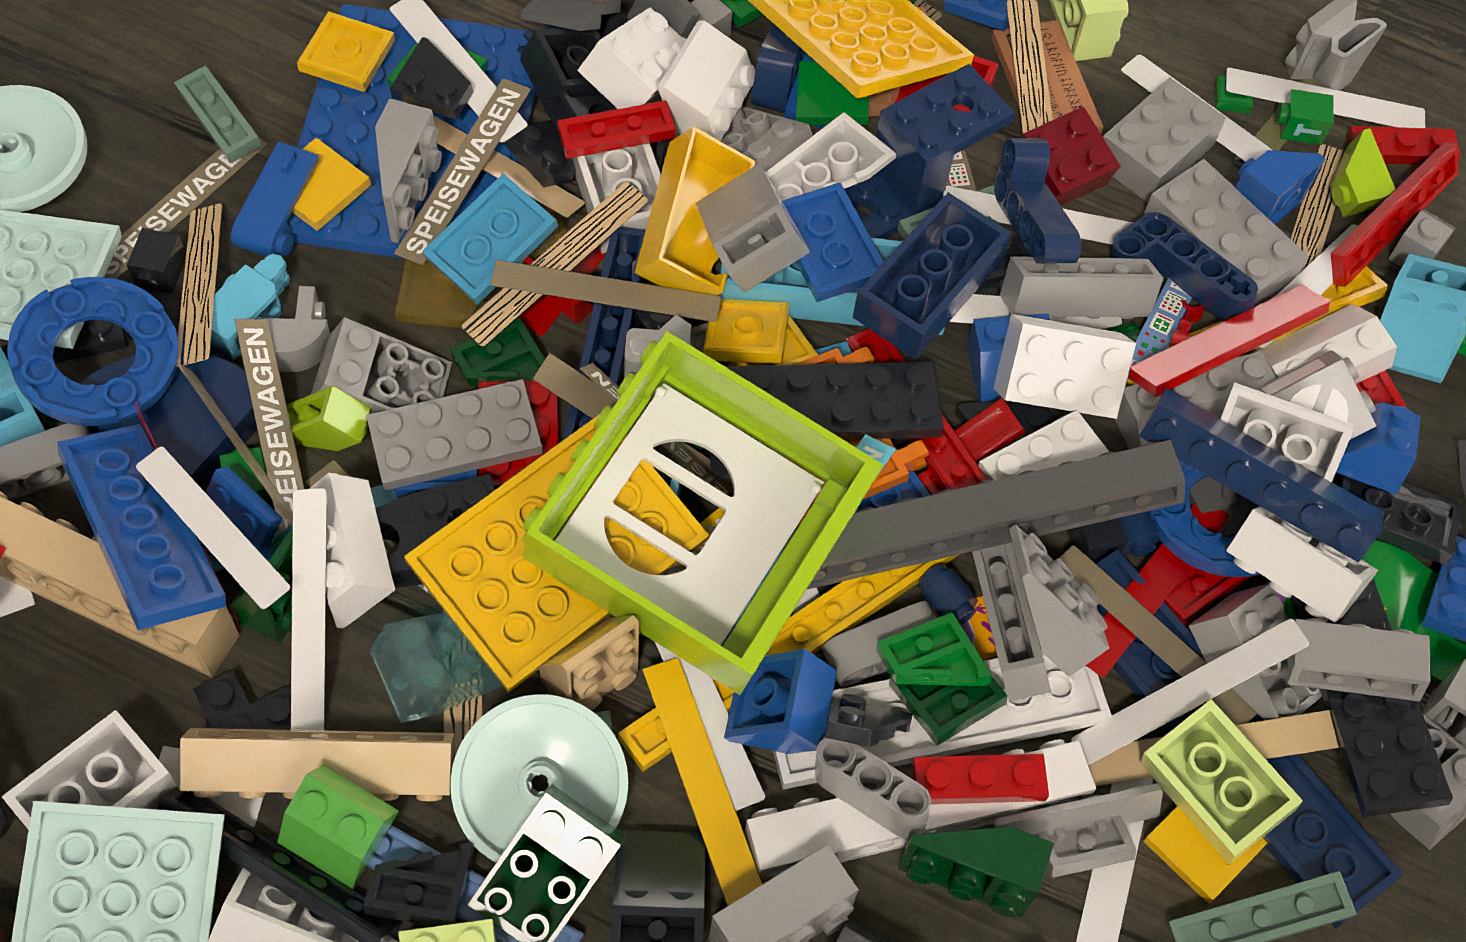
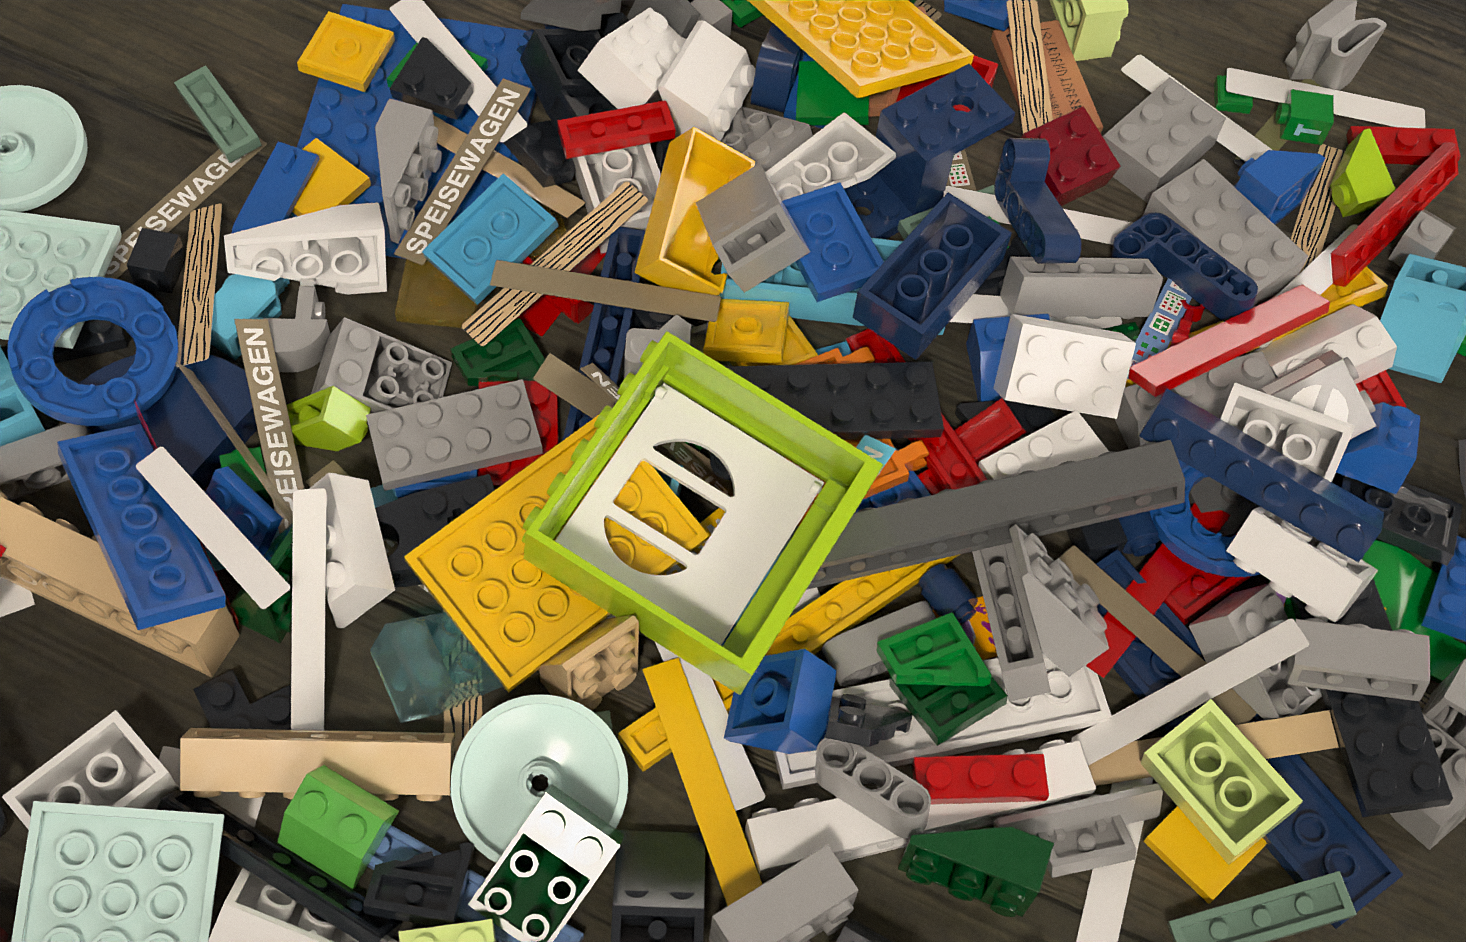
(326, 247): none -> white wedge

